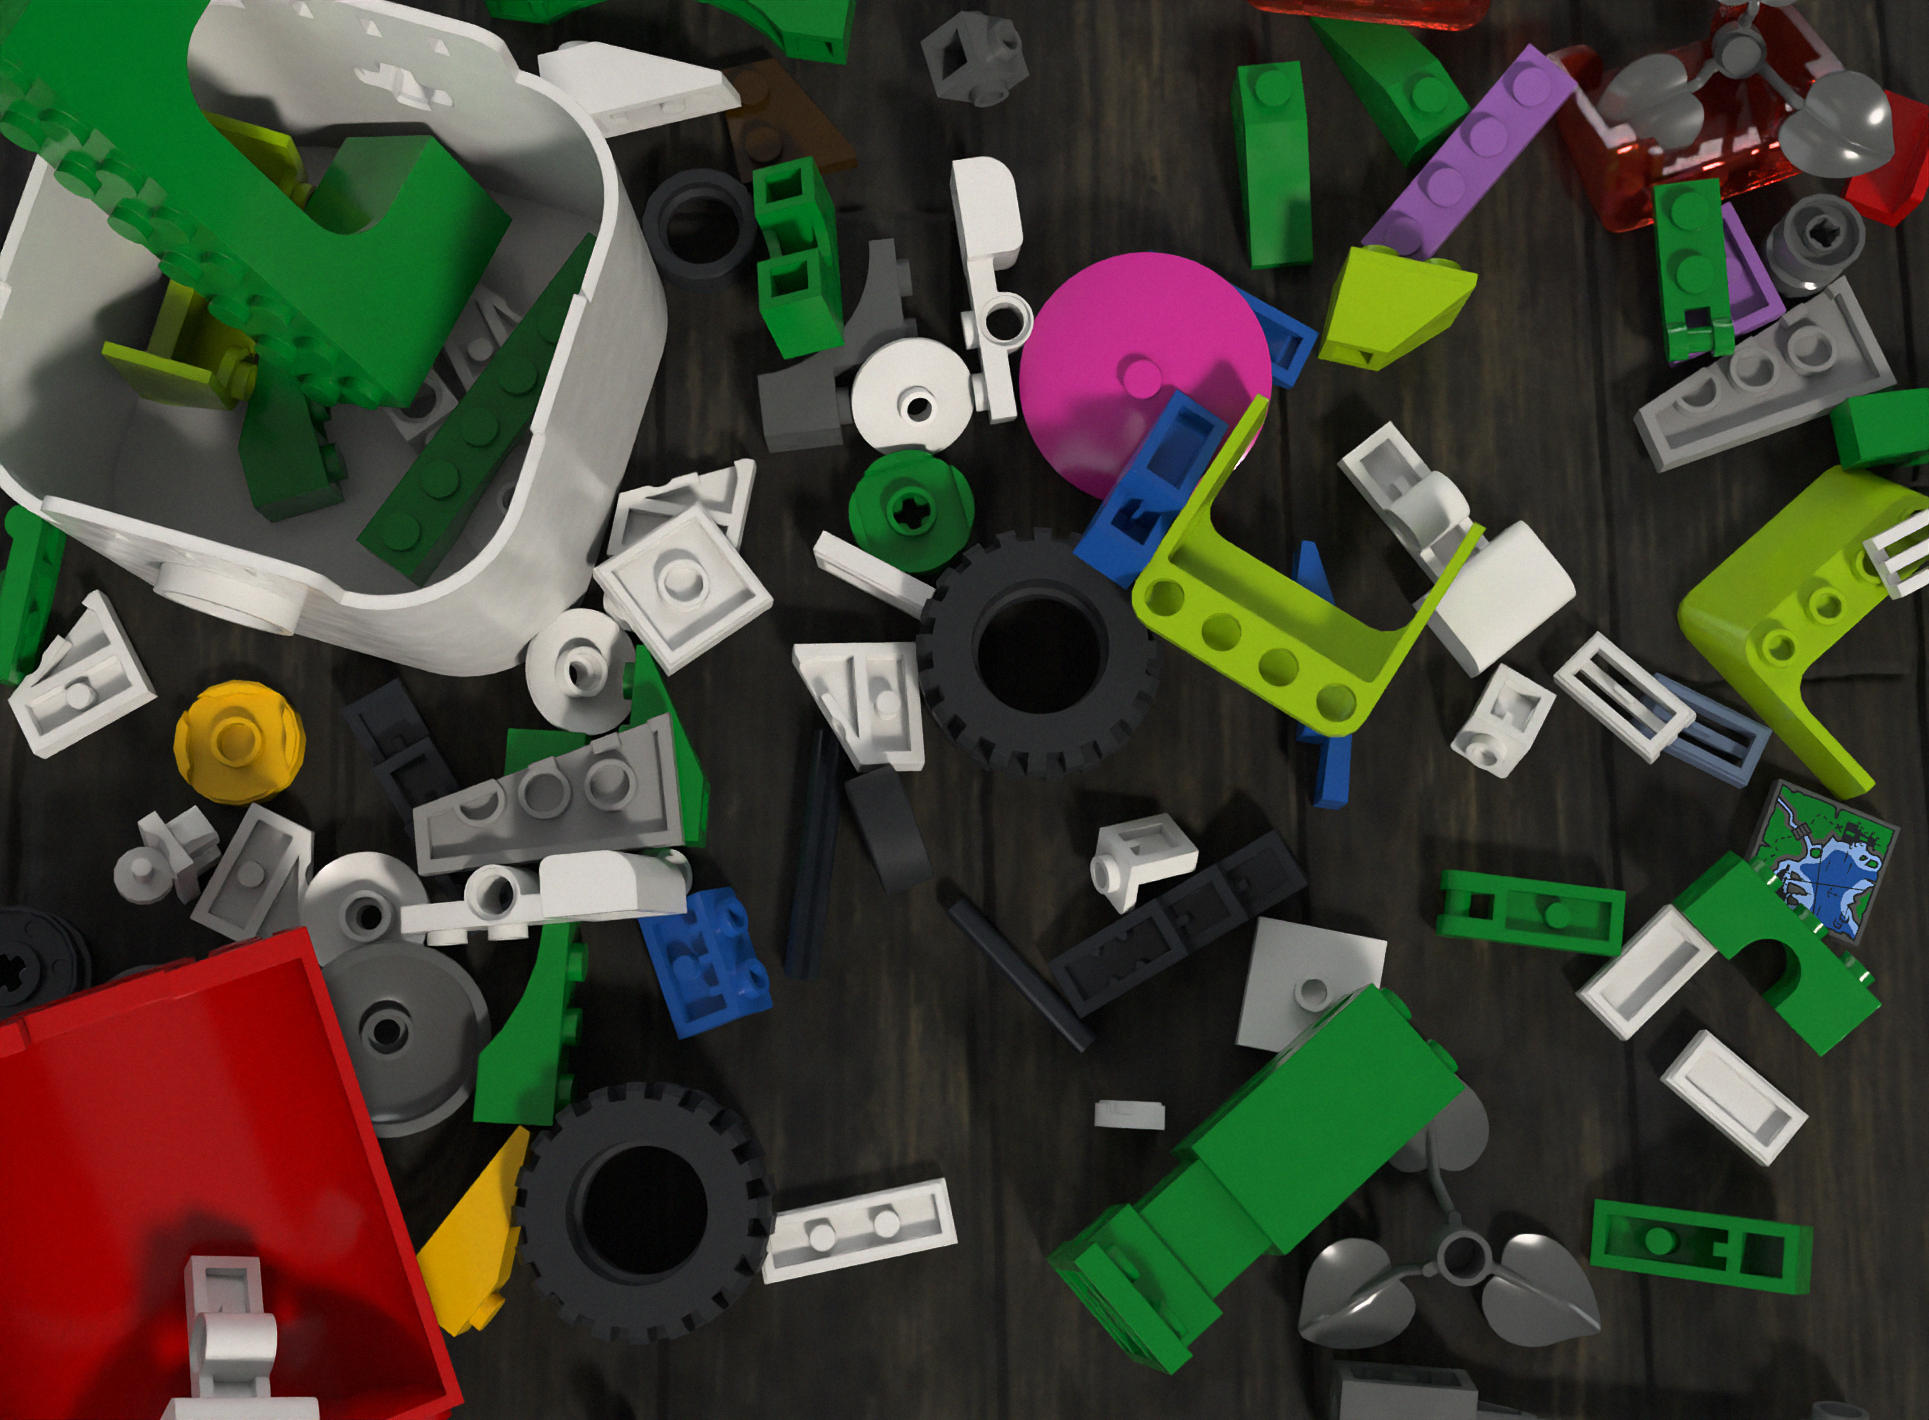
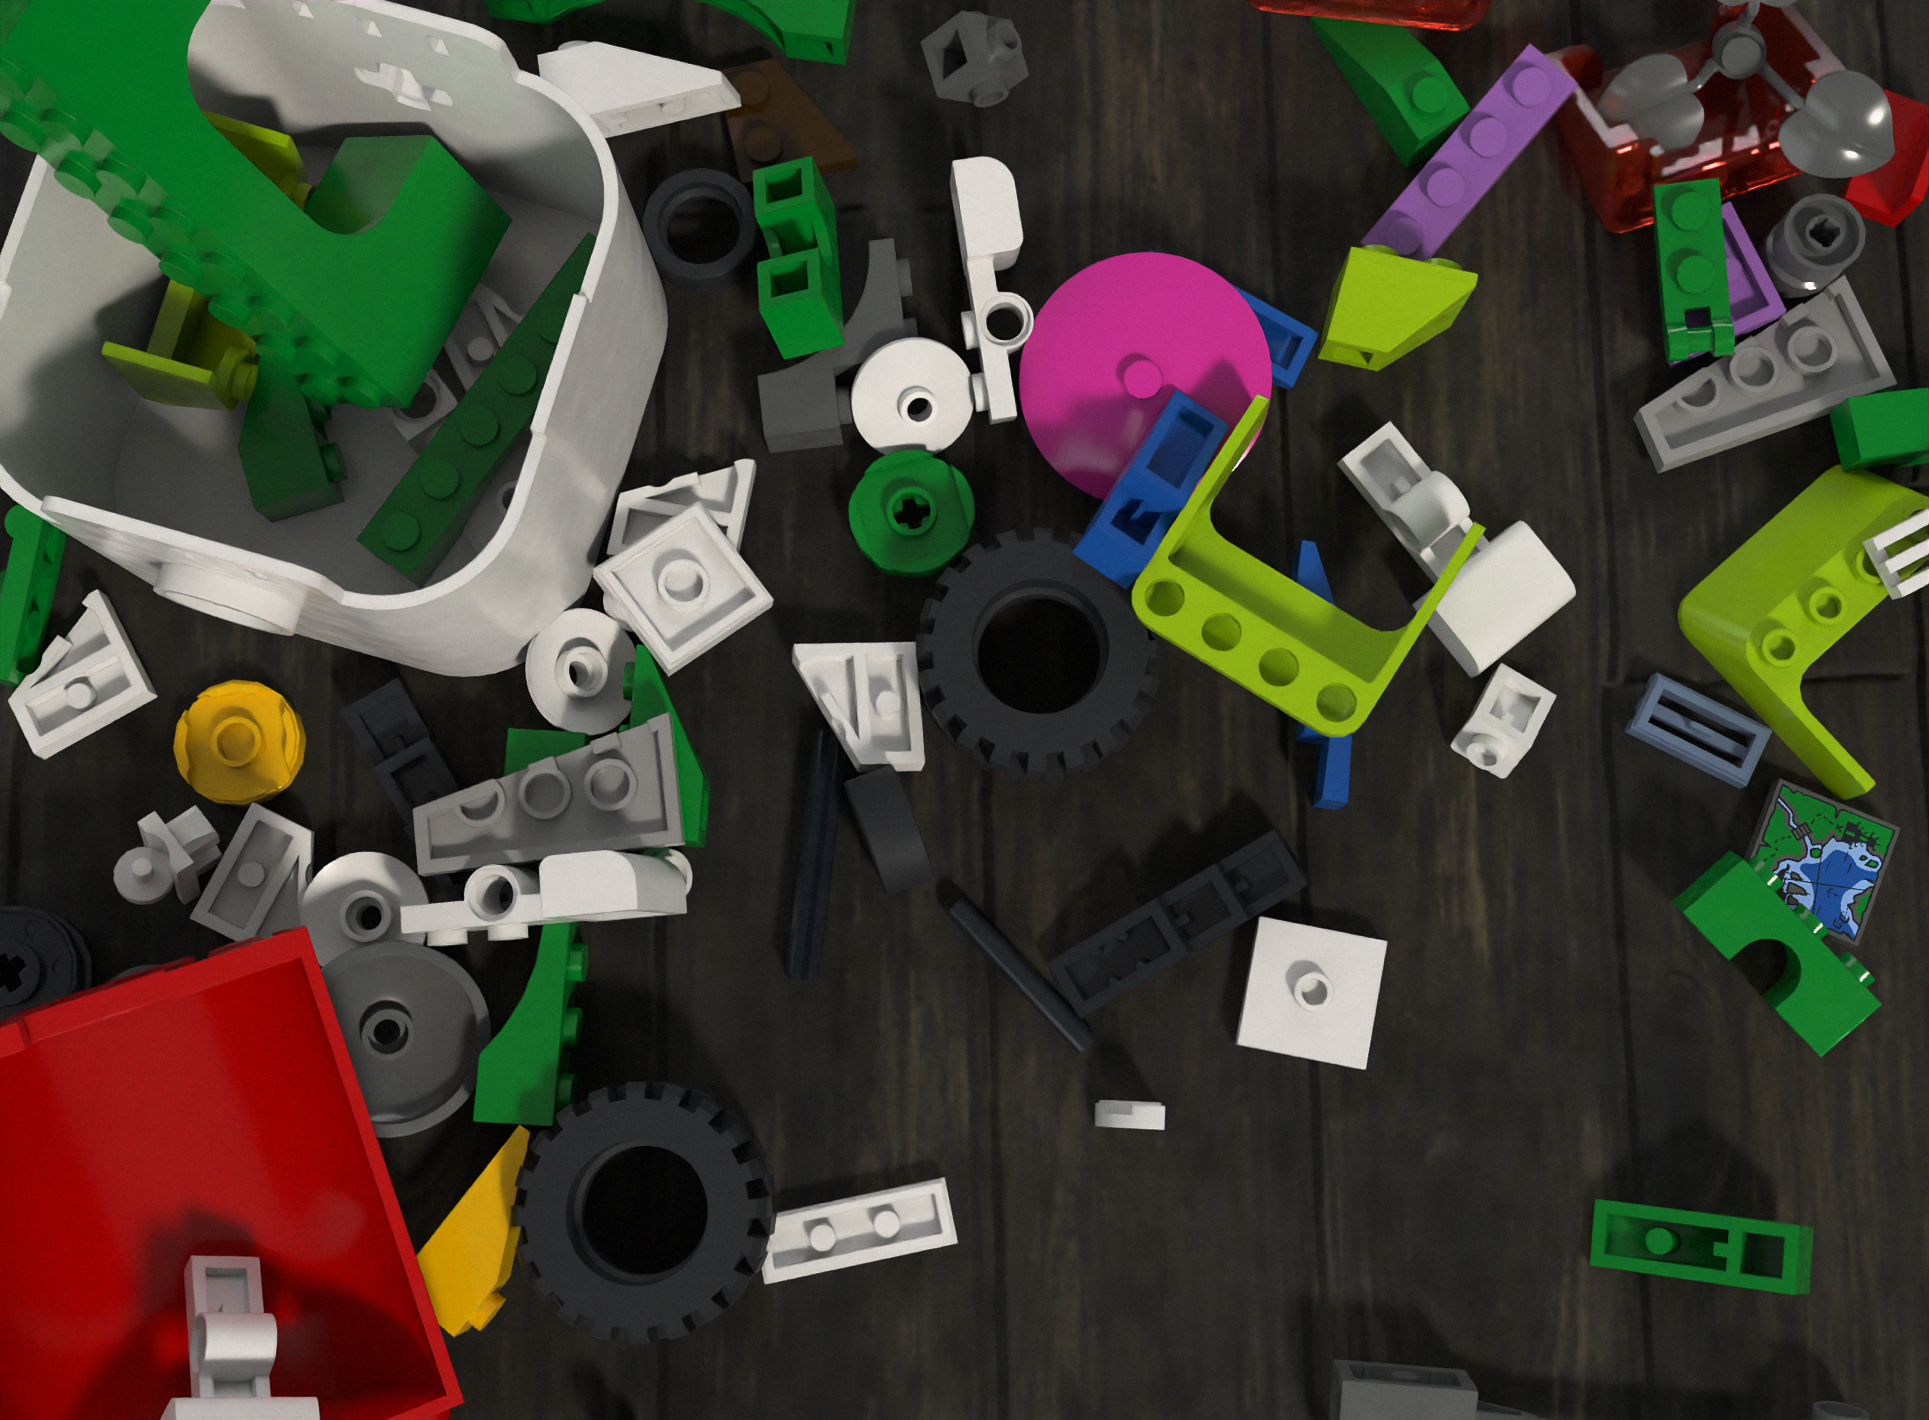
(707, 962): blue bracket -> none
(872, 575): white tile -> none
(1139, 854): white bracket -> none
(1259, 1174): green brick -> none
(1273, 163): green slope -> none
(1531, 1300): dark grey plant -> none
(1533, 913): green plate -> none
(1646, 973): white tile -> none
(1664, 733): white tile -> none
(1734, 1098): white tile -> none

